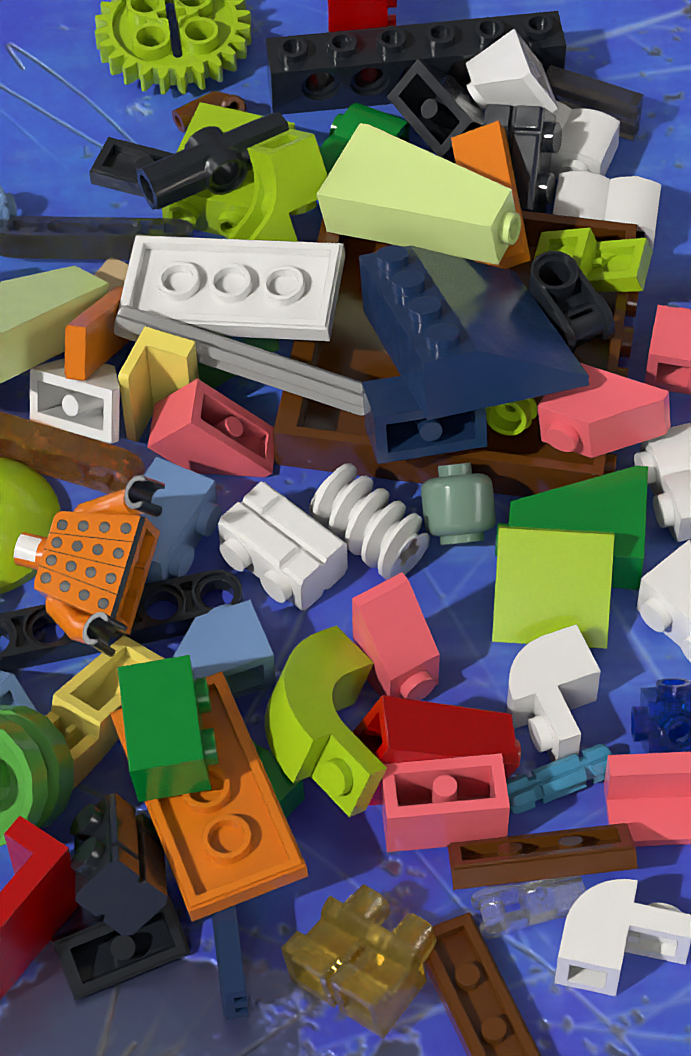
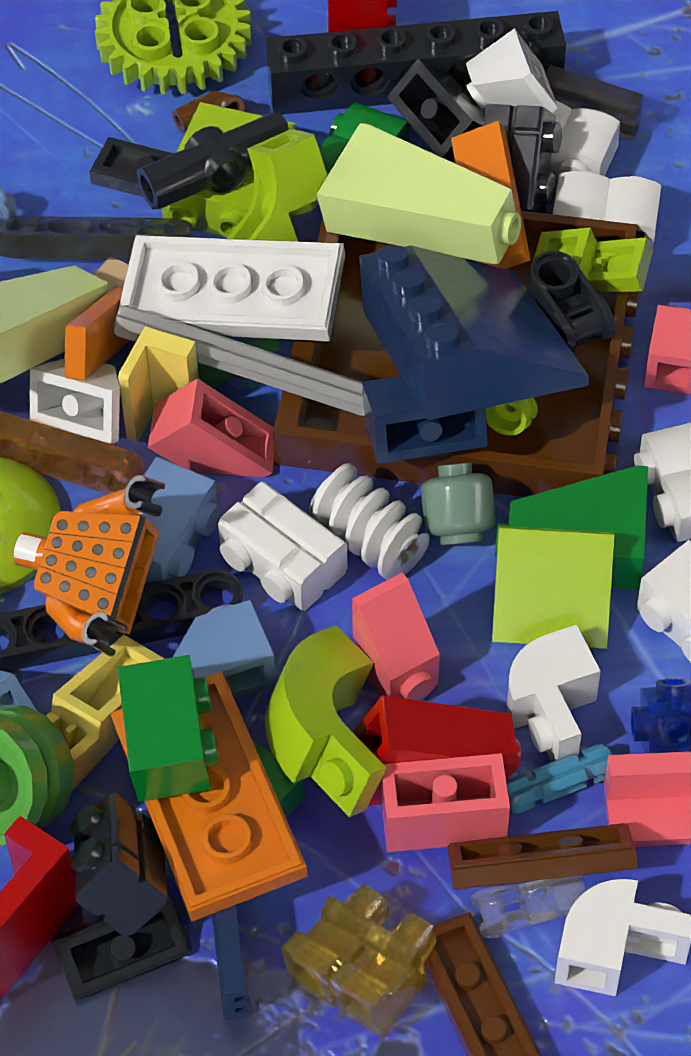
(604, 414): coral slope -> none

